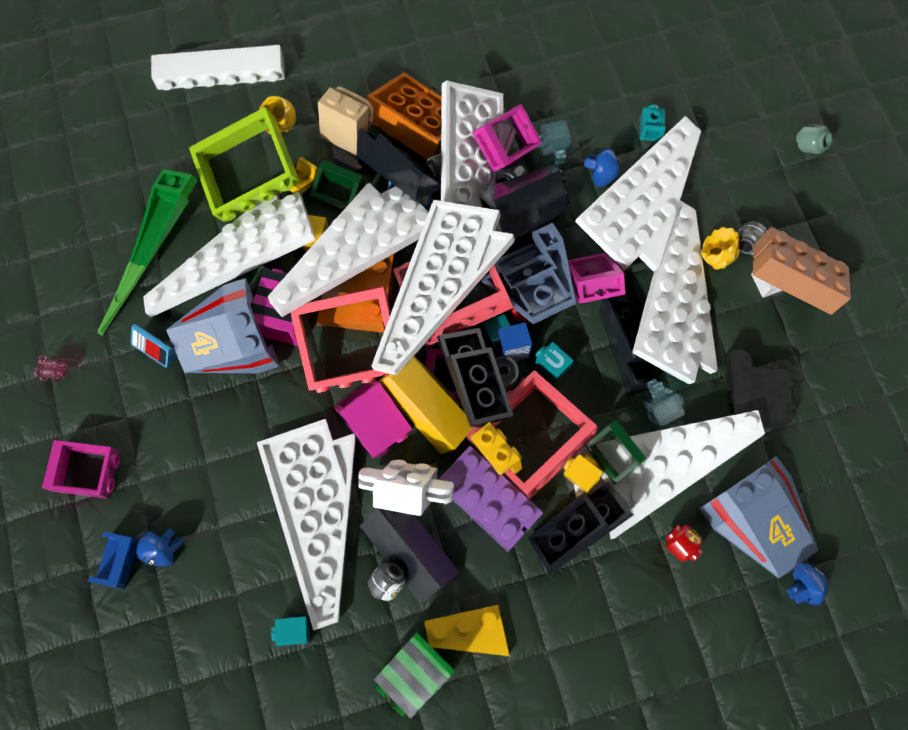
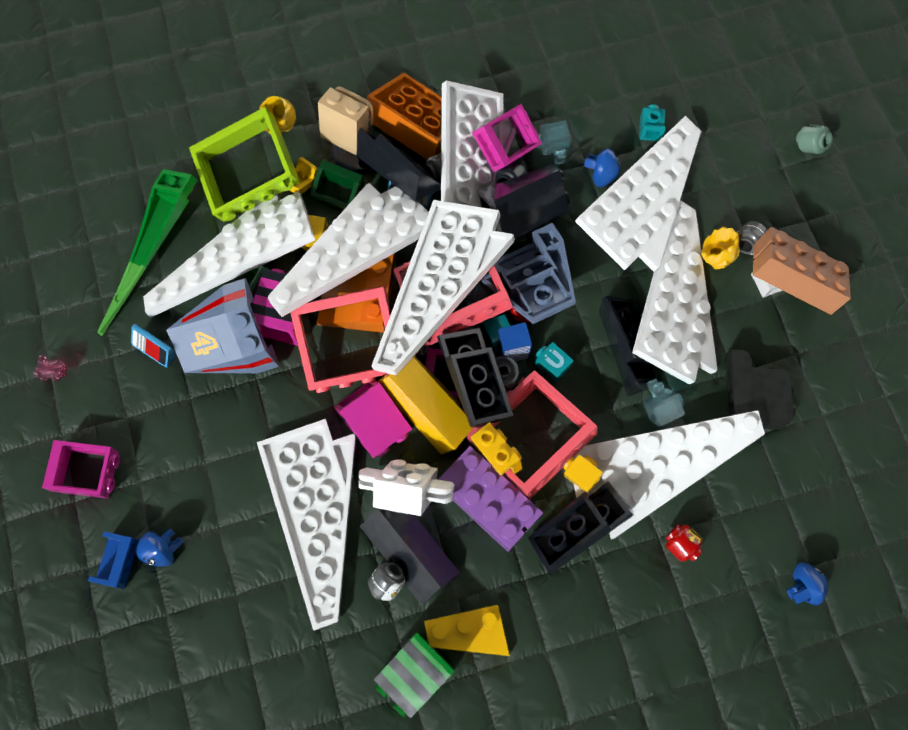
(217, 67): white brick -> none
(291, 631): teal brick -> none
(602, 275): dark pink window -> none
(627, 445): dark green tile -> none
(764, 519): sand blue wedge -> none

